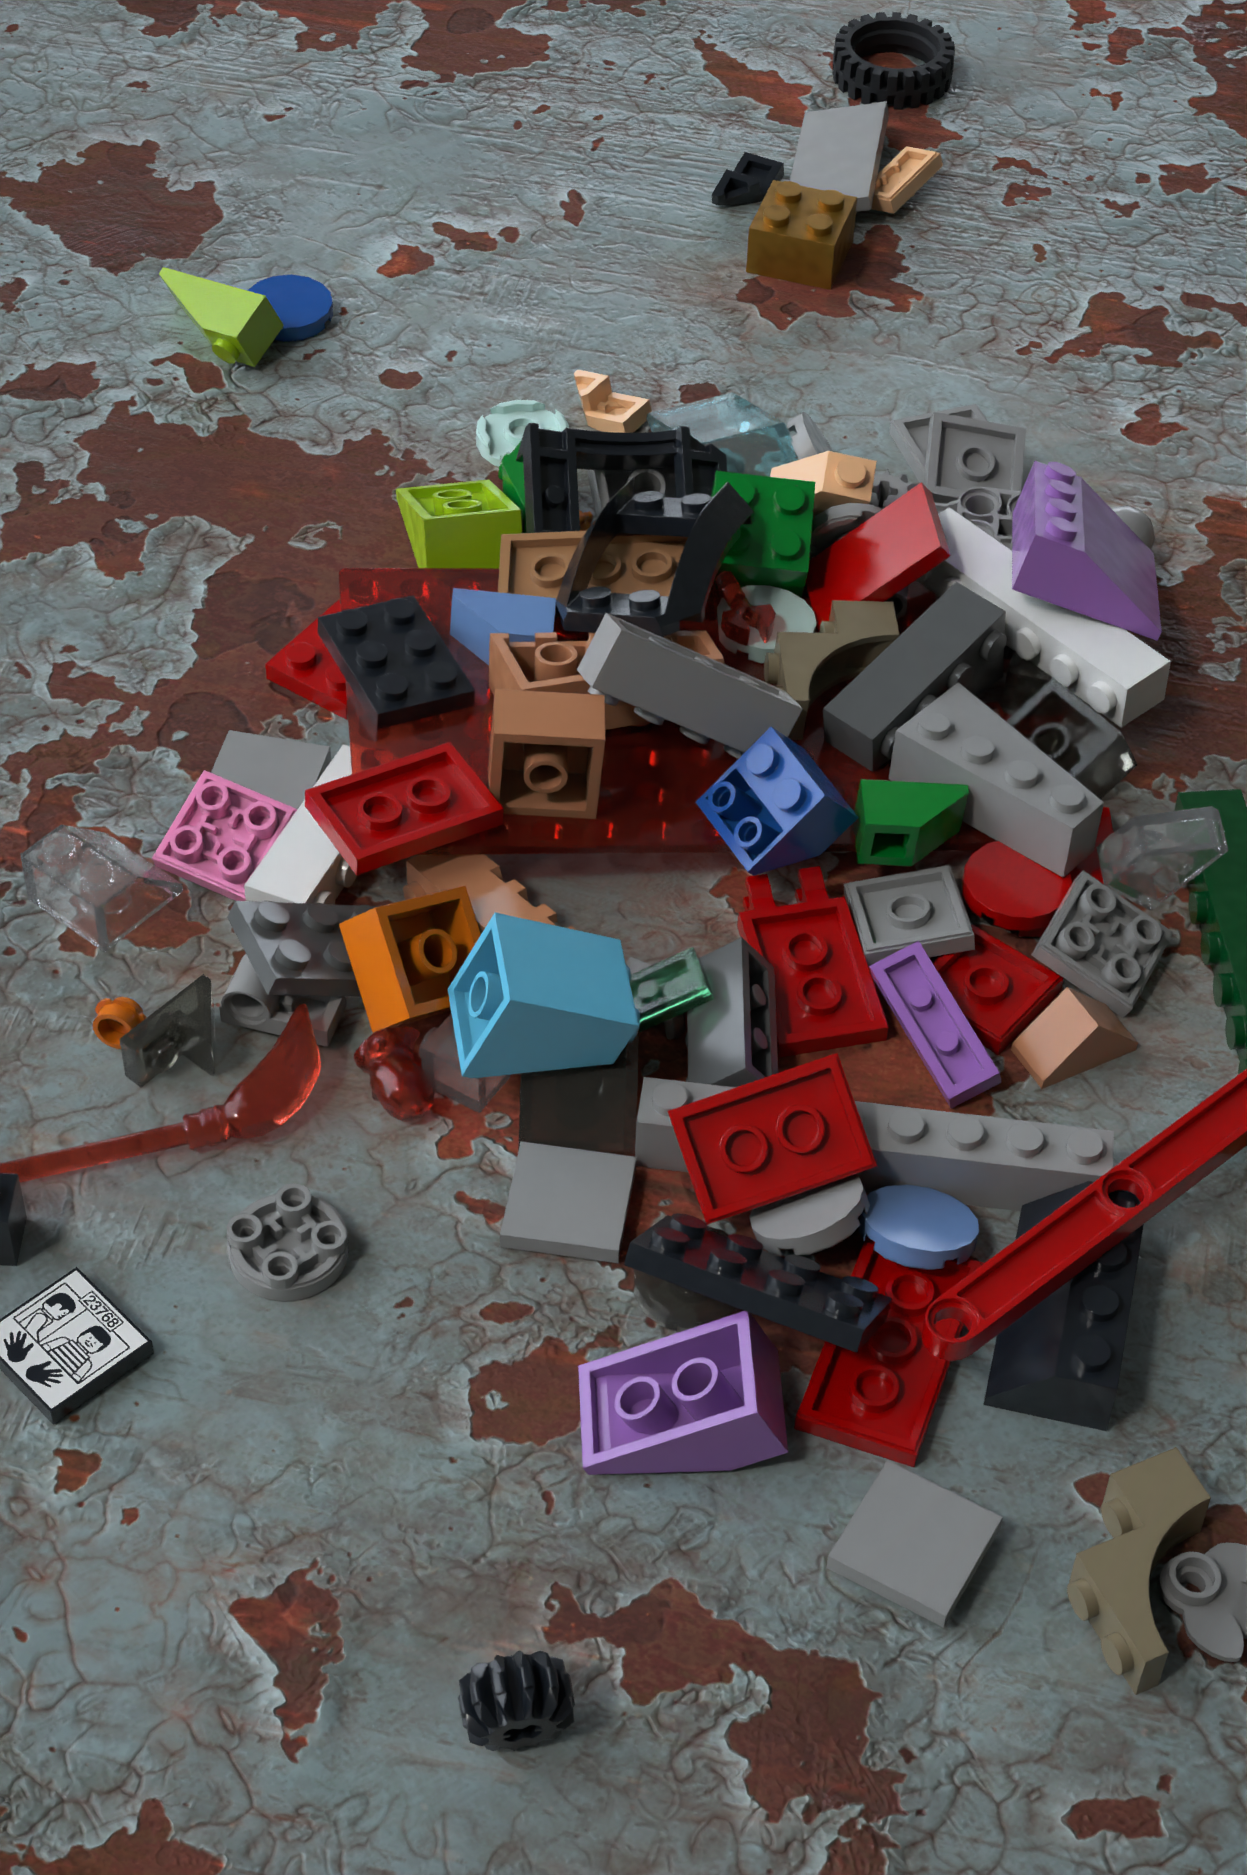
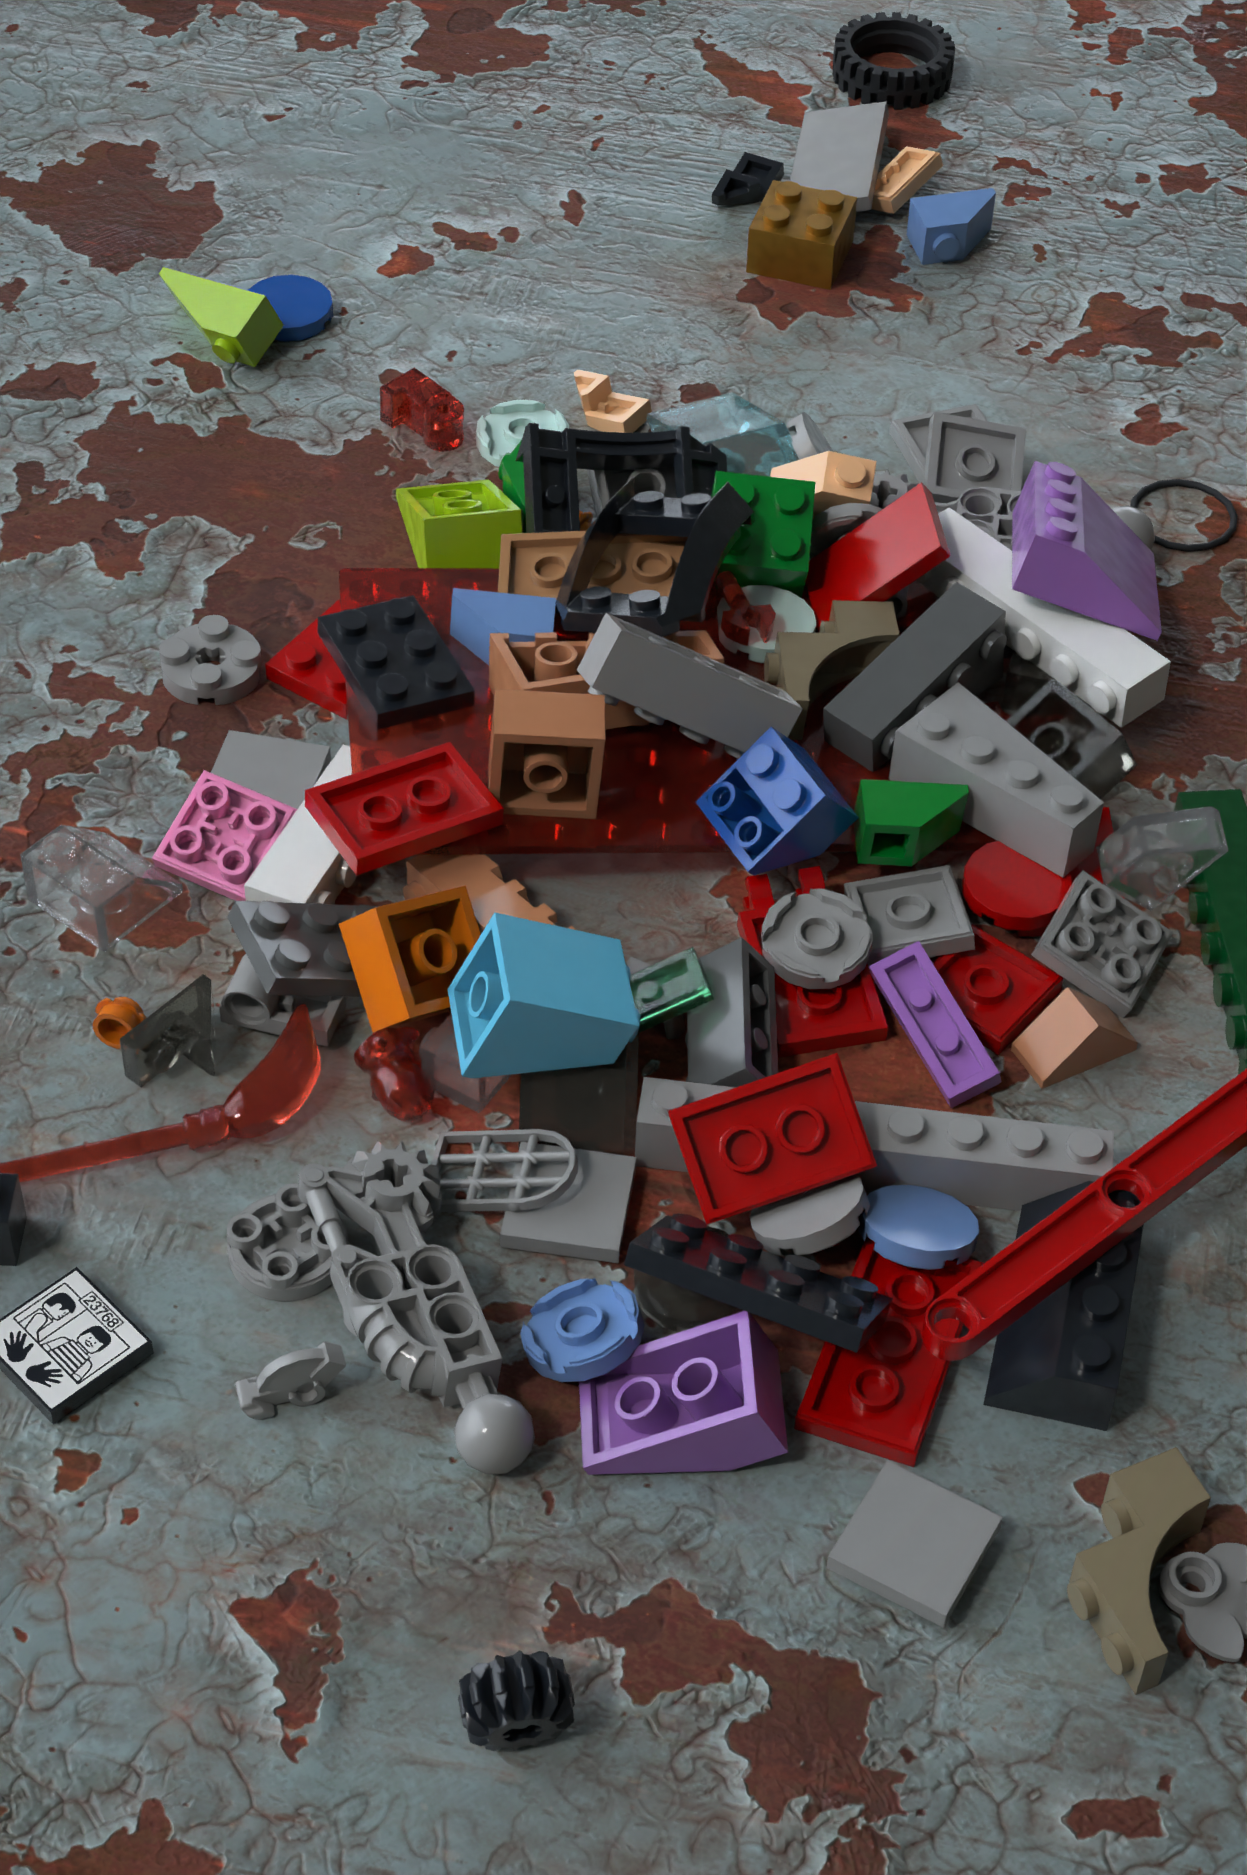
(210, 640): none -> light grey plate
(292, 1378): none -> light grey piece
(417, 1298): none -> light grey arm
(424, 409): none -> clear red leg
(521, 1181): none -> light grey window
(582, 1330): none -> medium blue tile
(816, 939): none -> light grey tile
(949, 224): none -> medium blue slope
(1197, 485): none -> black piece

